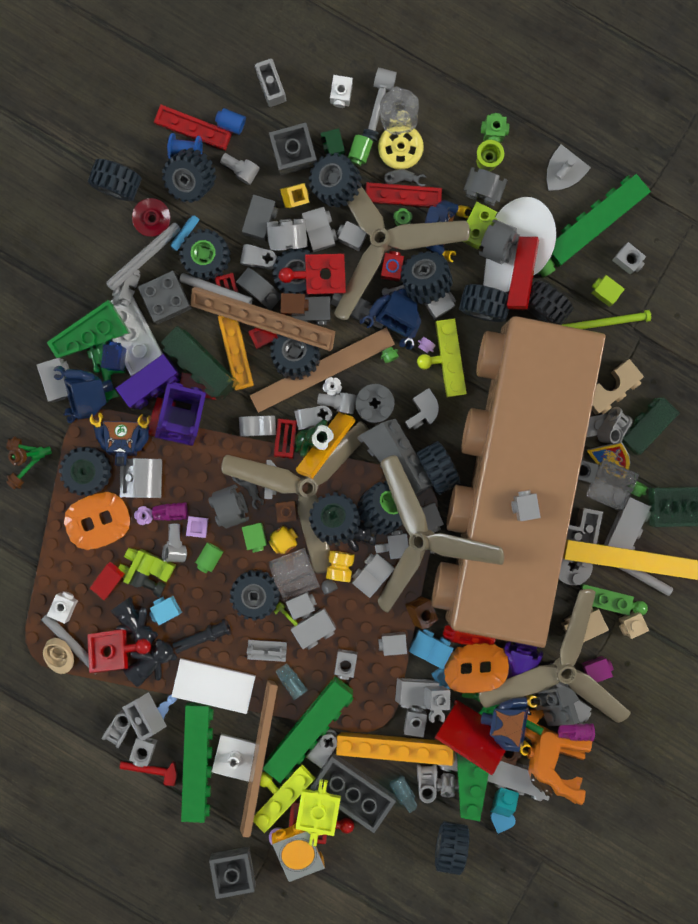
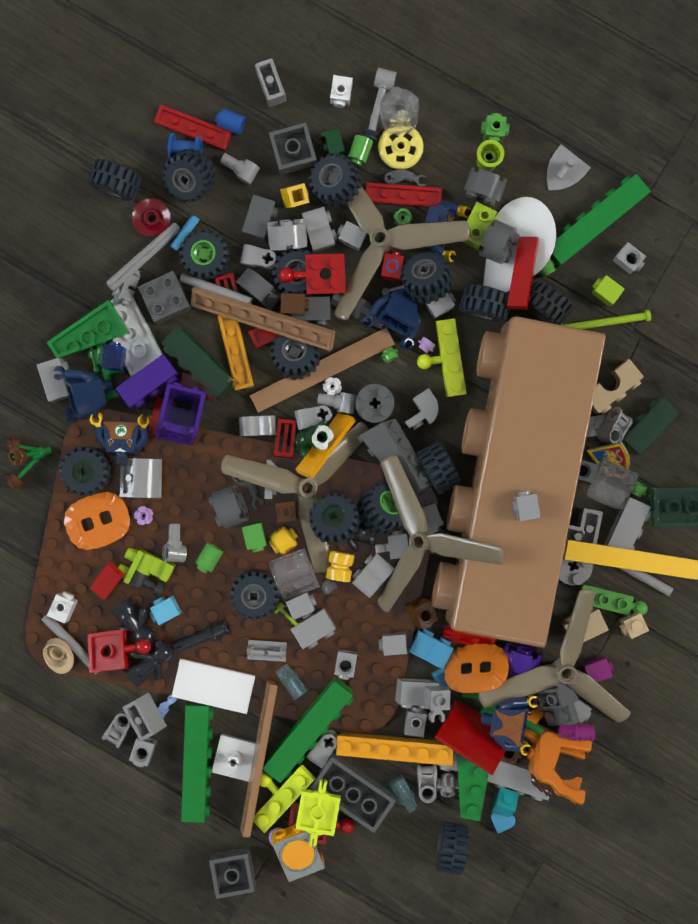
(170, 512): magenta hinge -> none
(170, 773): red piece -> none
(197, 527): lavender tile -> none

